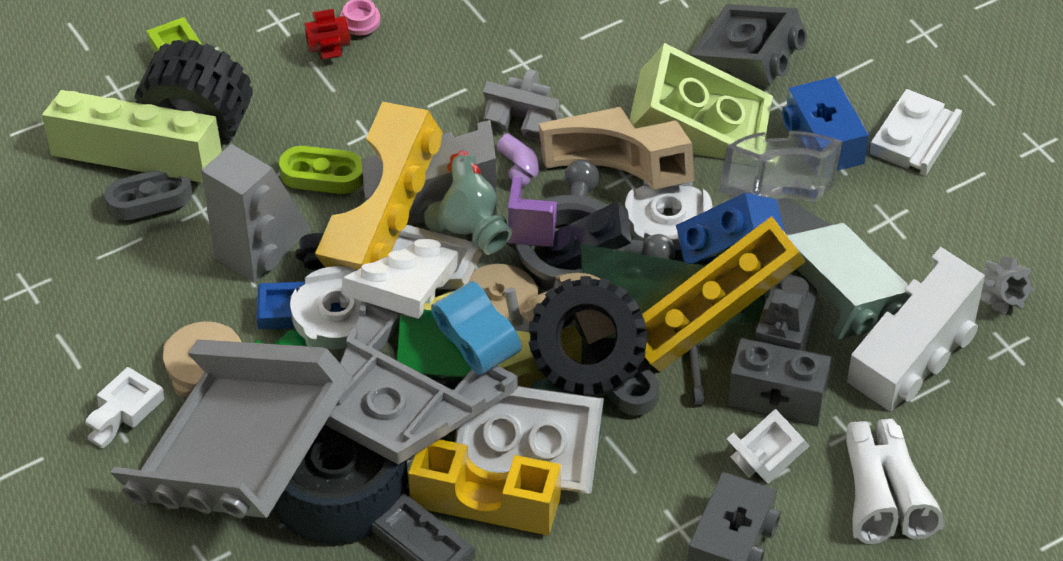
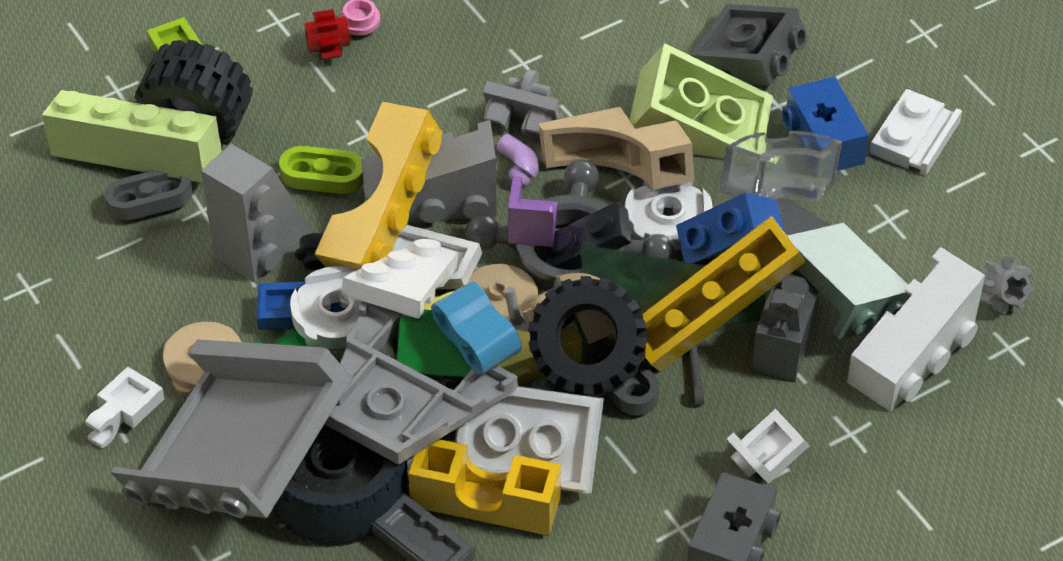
(469, 207): sand green animal -> none
(779, 379): dark grey brick -> none
(874, 508): white piece -> none

